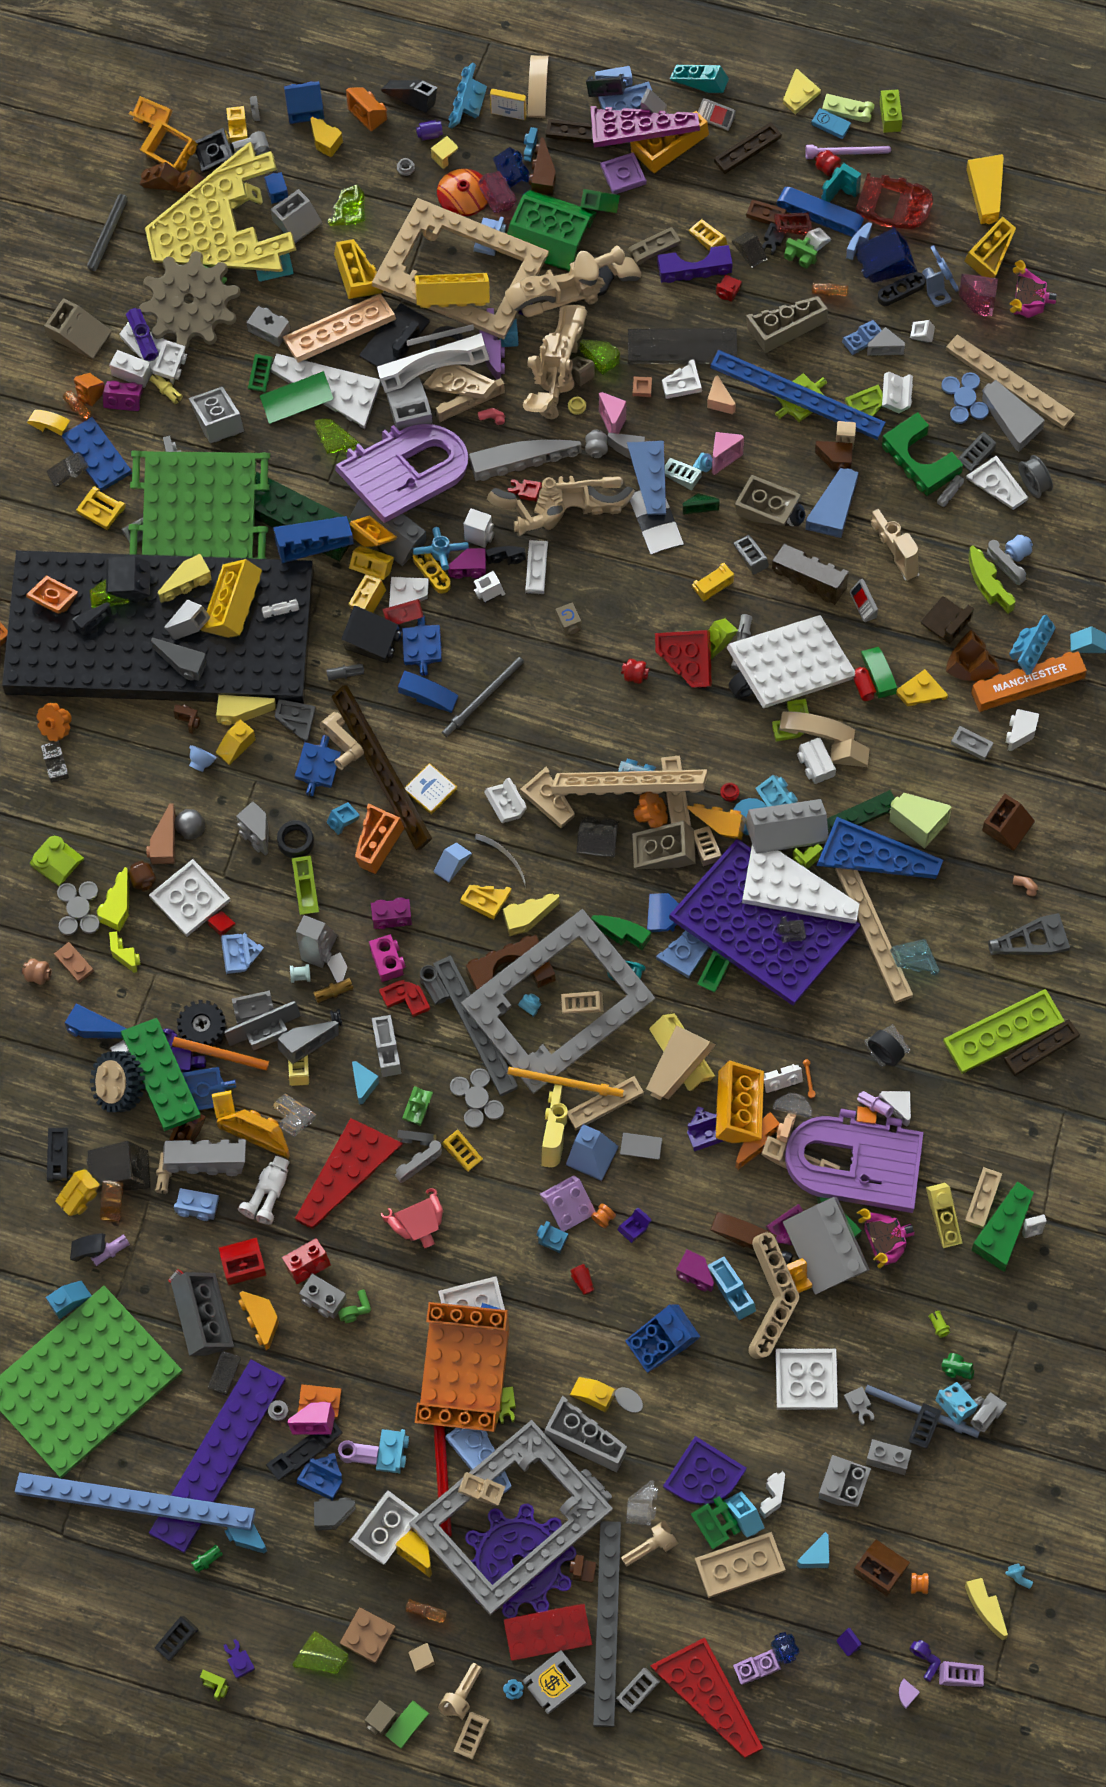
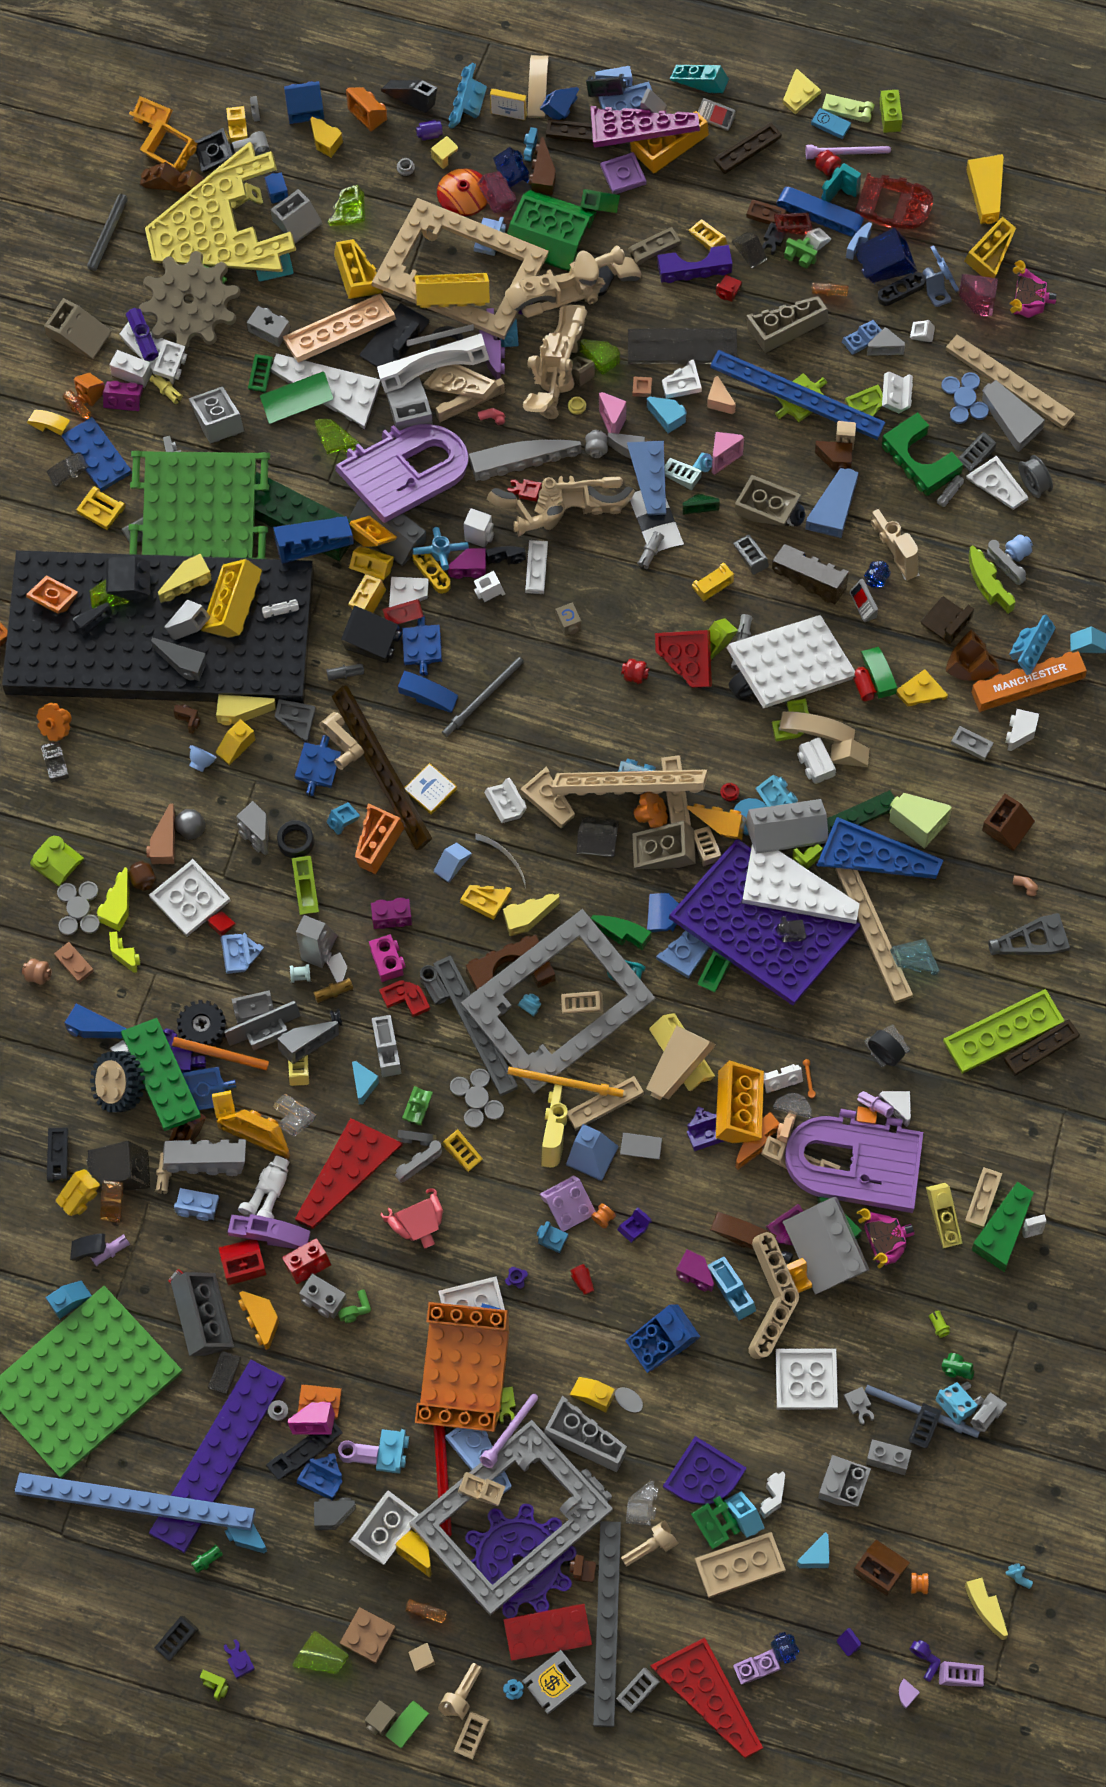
(268, 1229): none -> medium lavender slope
(490, 1456): none -> lavender piece
(522, 1274): none -> dark purple plate
(558, 103): none -> blue slope
(650, 549): none -> light grey pin
(667, 412): none -> medium azure slope
(877, 574): none -> clear blue piece

